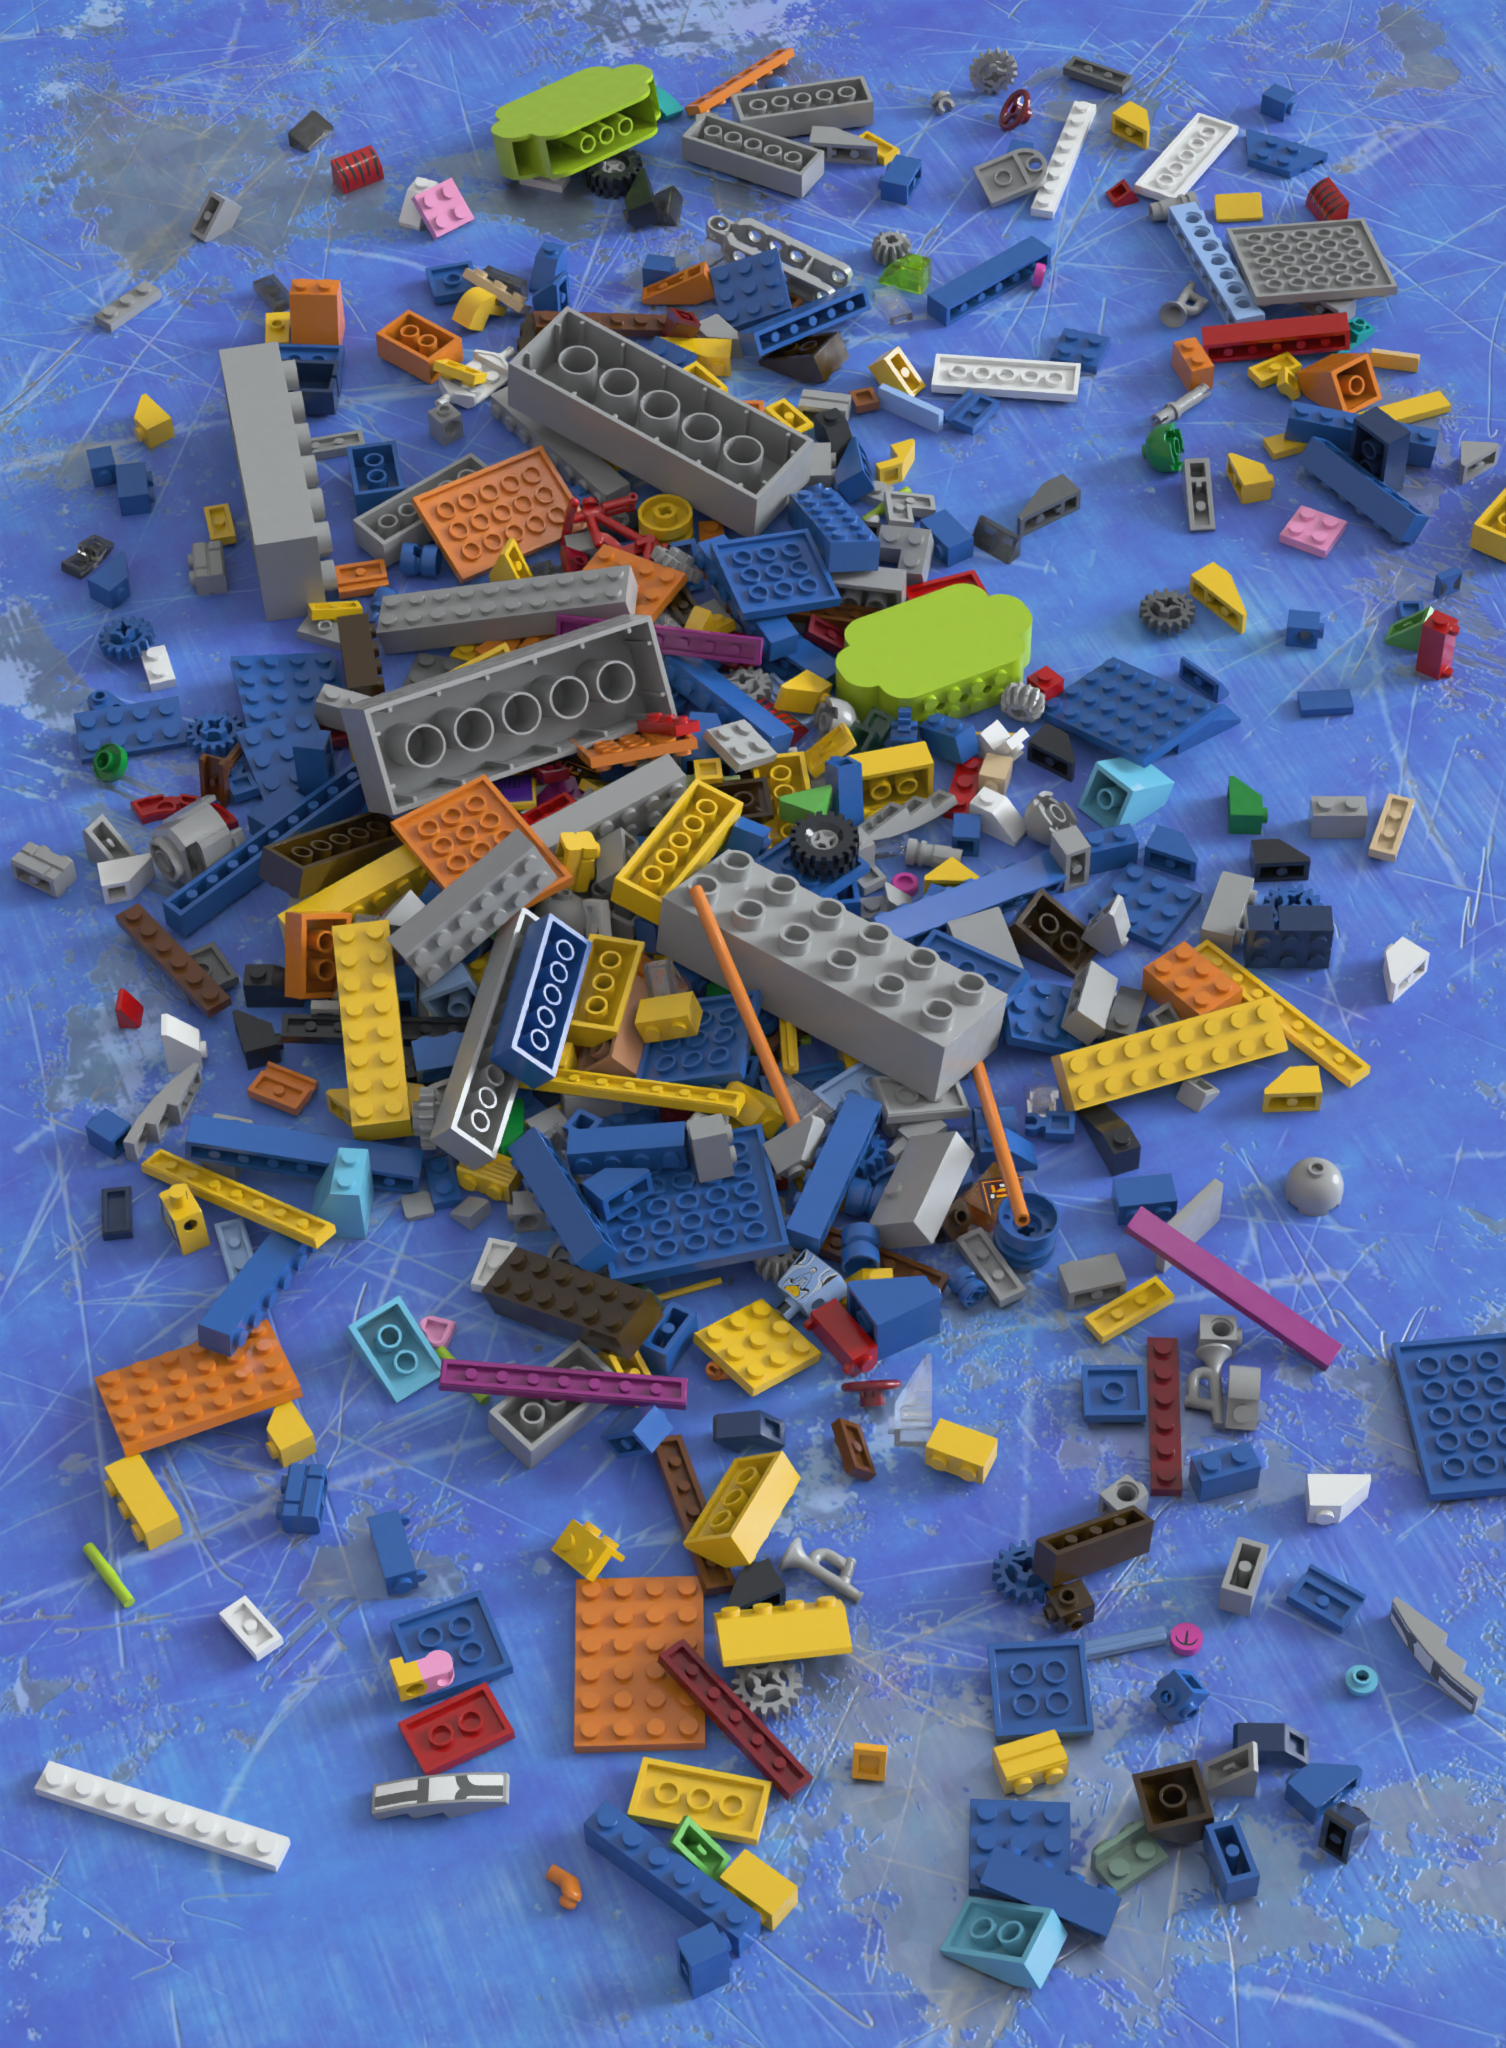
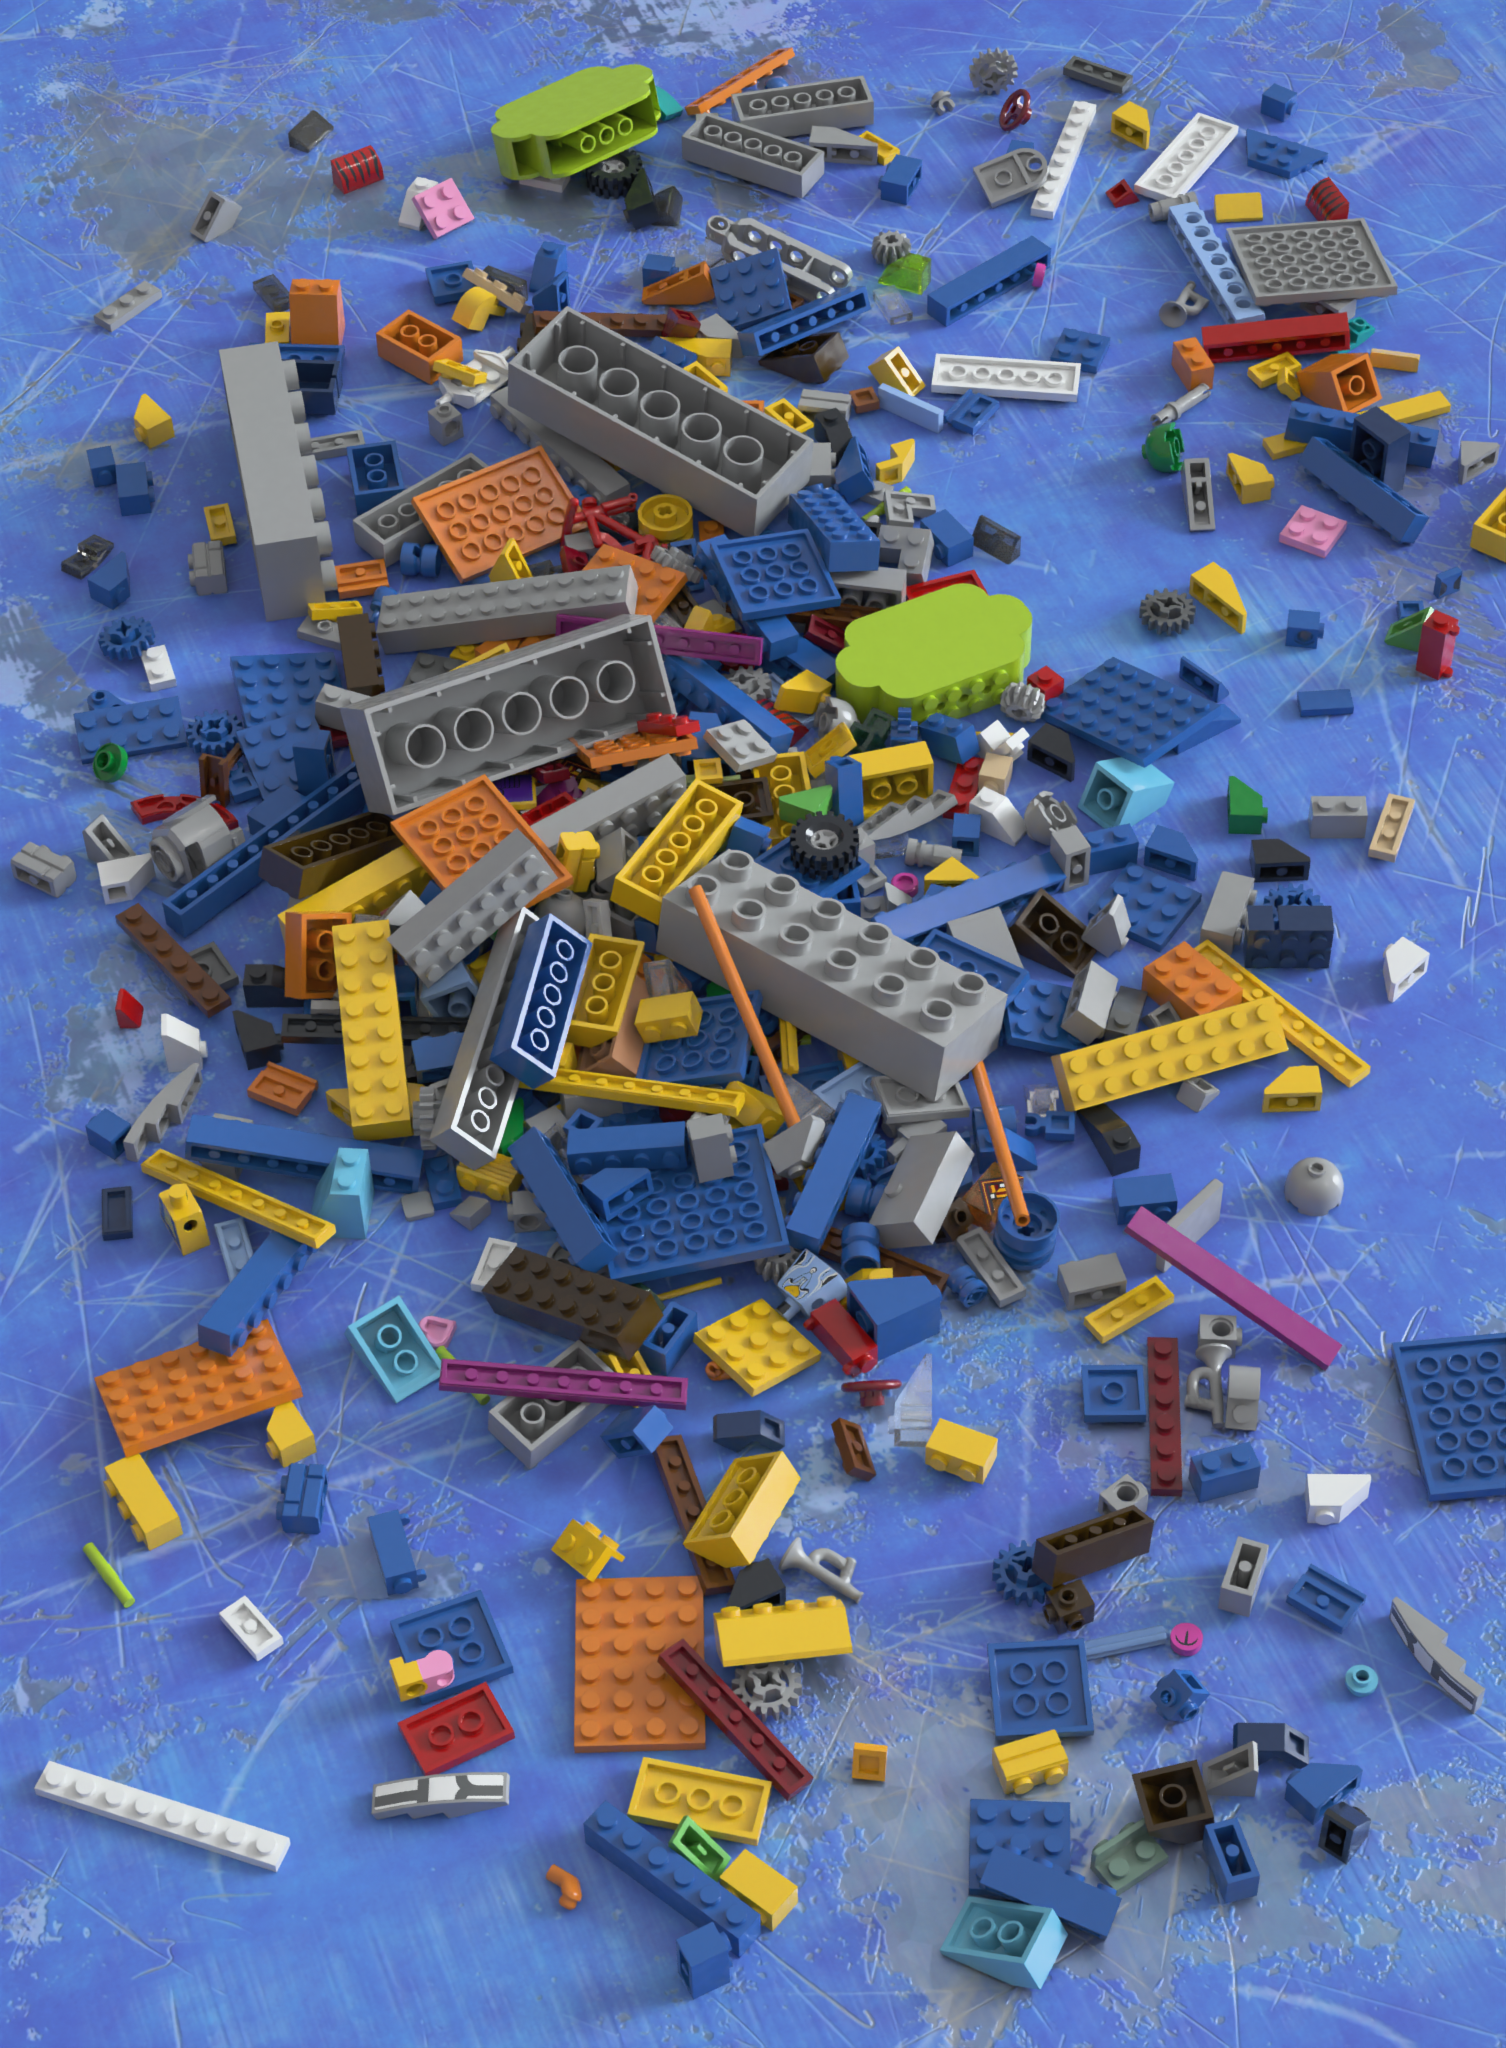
(1051, 502): dark grey slope -> none

